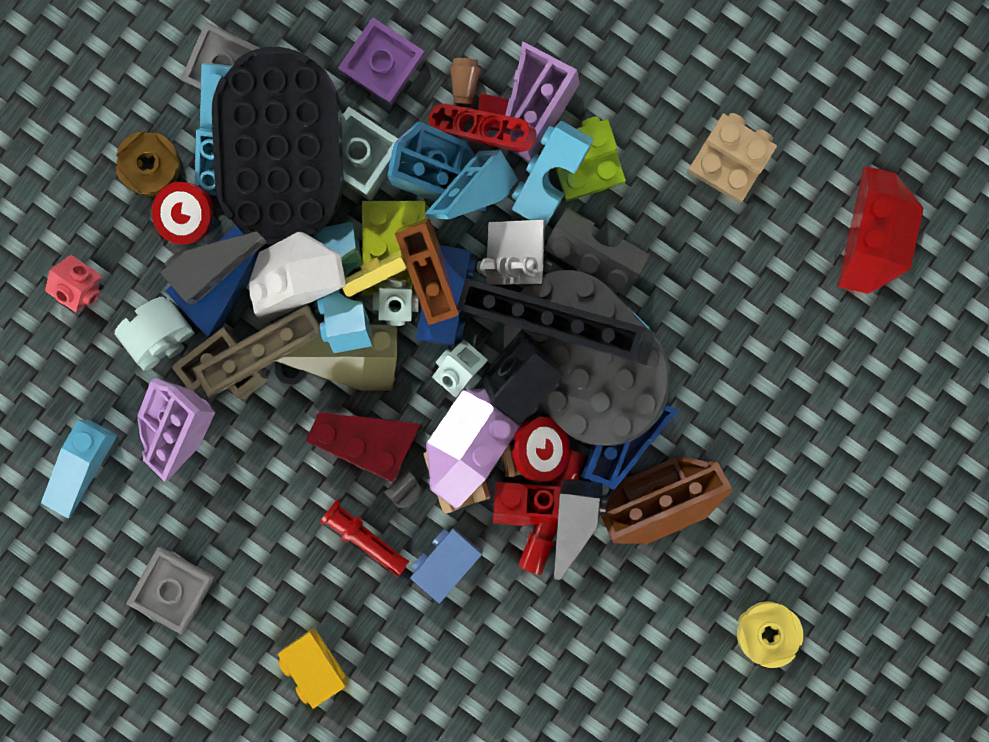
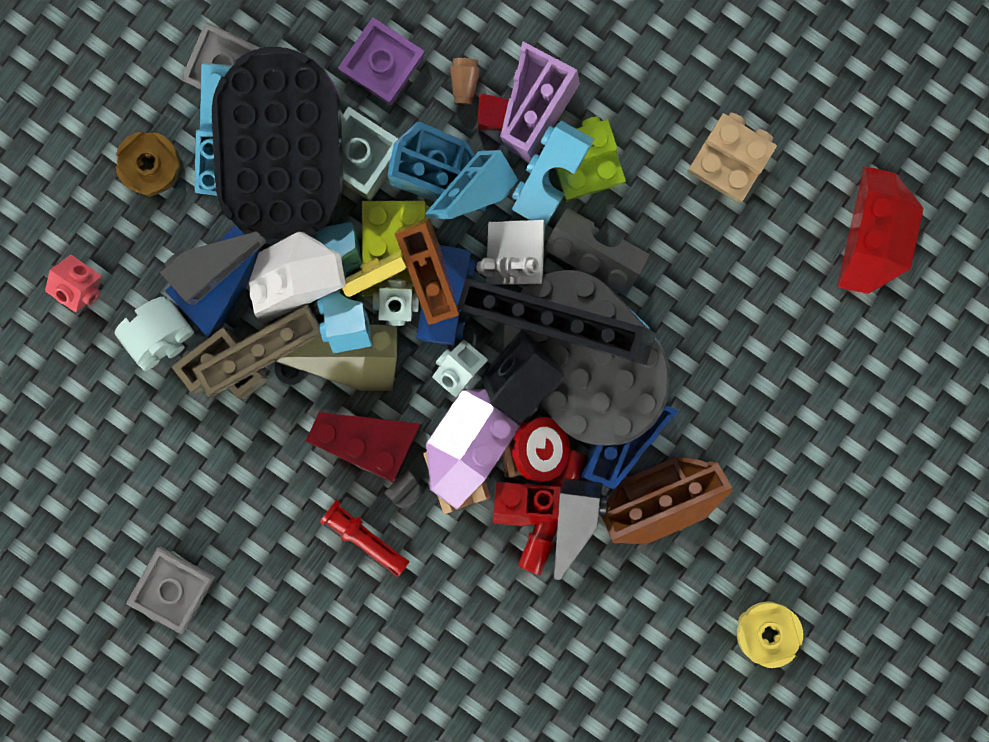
(77, 466): medium azure slope -> none
(171, 426): lavender wedge -> none
(183, 213): red tile -> none
(312, 668): yellow brick -> none
(445, 564): medium blue brick -> none
(482, 124): red beam -> none

